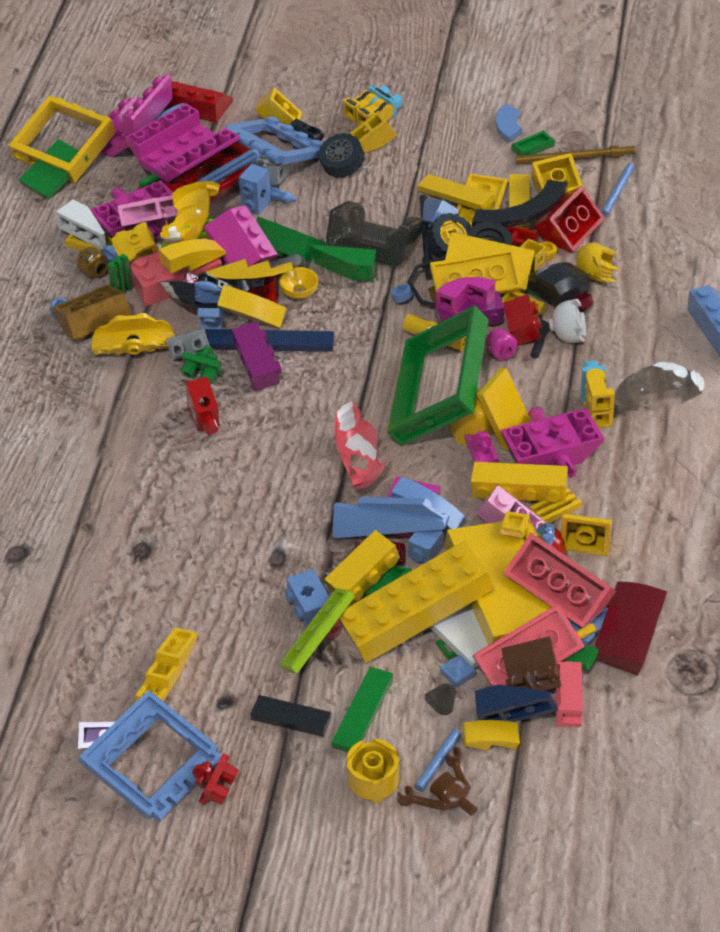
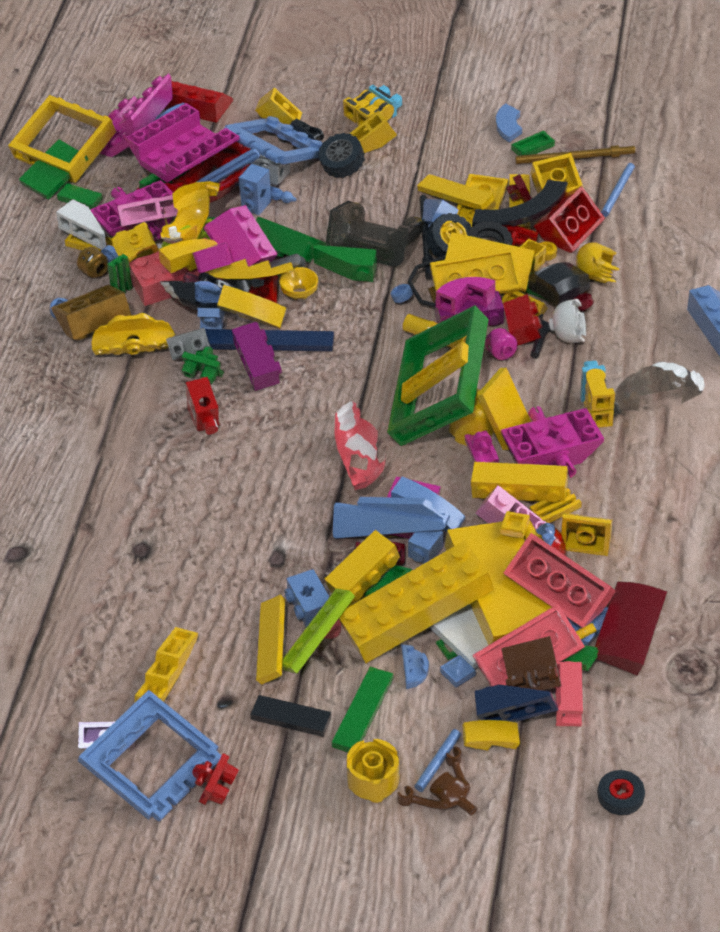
(79, 194): none -> green tile
(212, 257): none -> dark pink slope
(270, 639): none -> yellow tile
(415, 666): none -> medium blue tile
(434, 372): none -> yellow tile
(442, 698): clear smoke tile -> none
(518, 190): none -> dark red tile
(629, 800): none -> black bush

